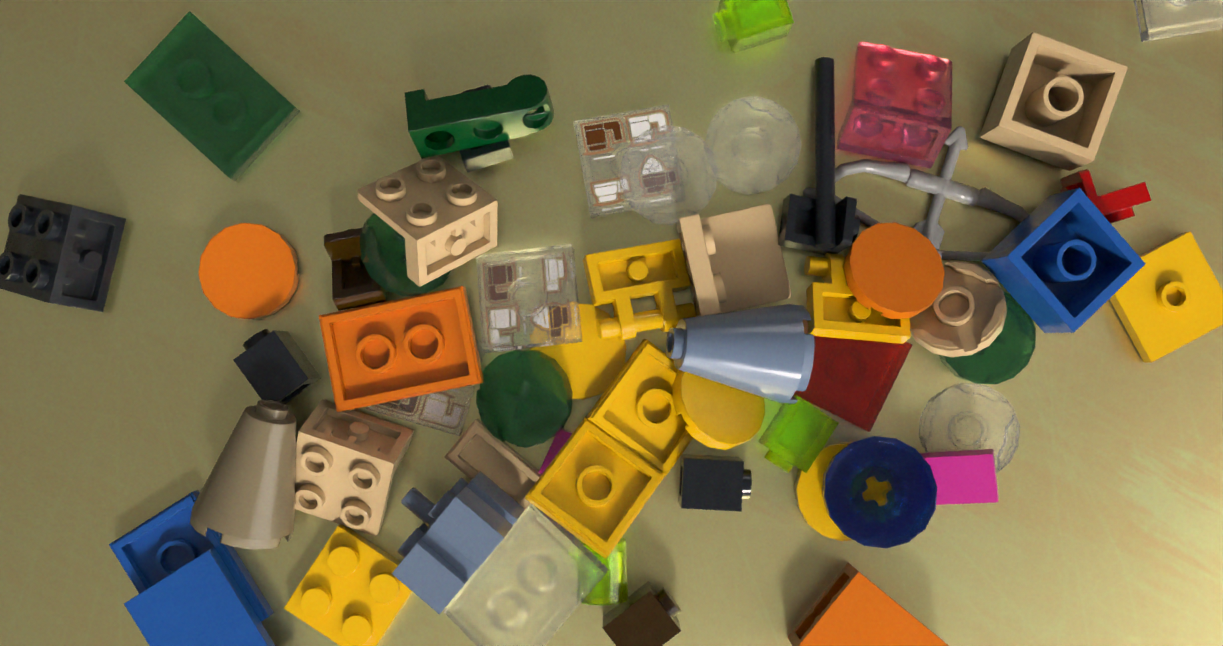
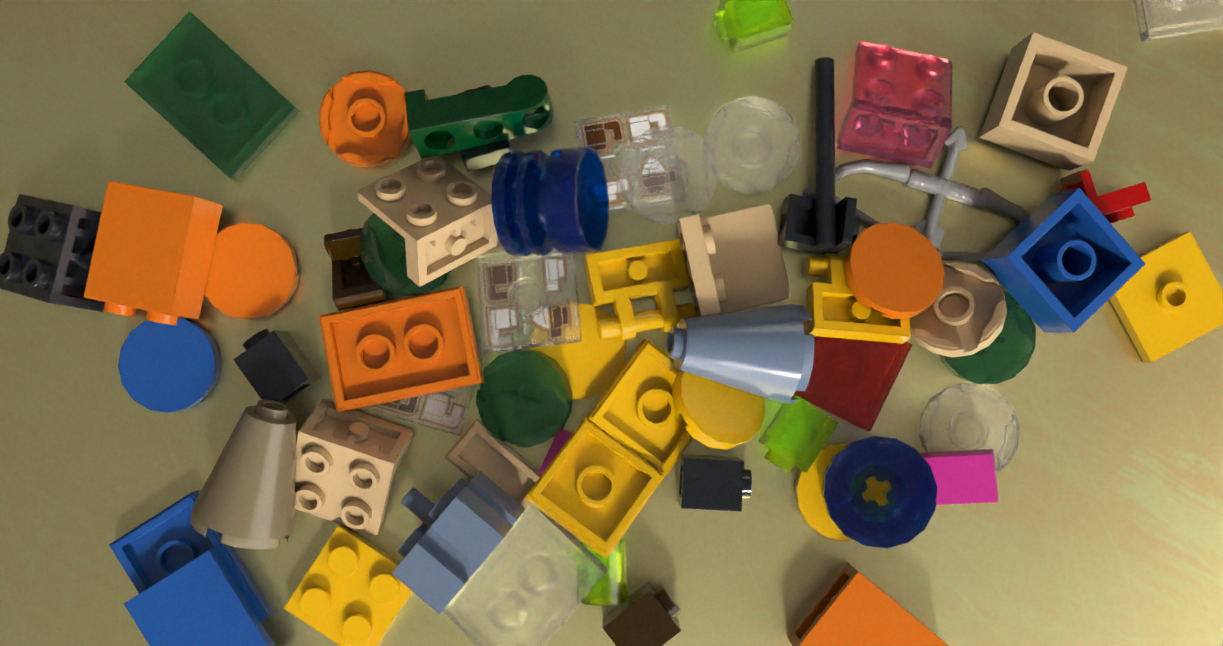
(152, 252): none -> orange brick
(169, 365): none -> blue tile
(365, 119): none -> orange tile
(550, 202): none -> clear blue wheel

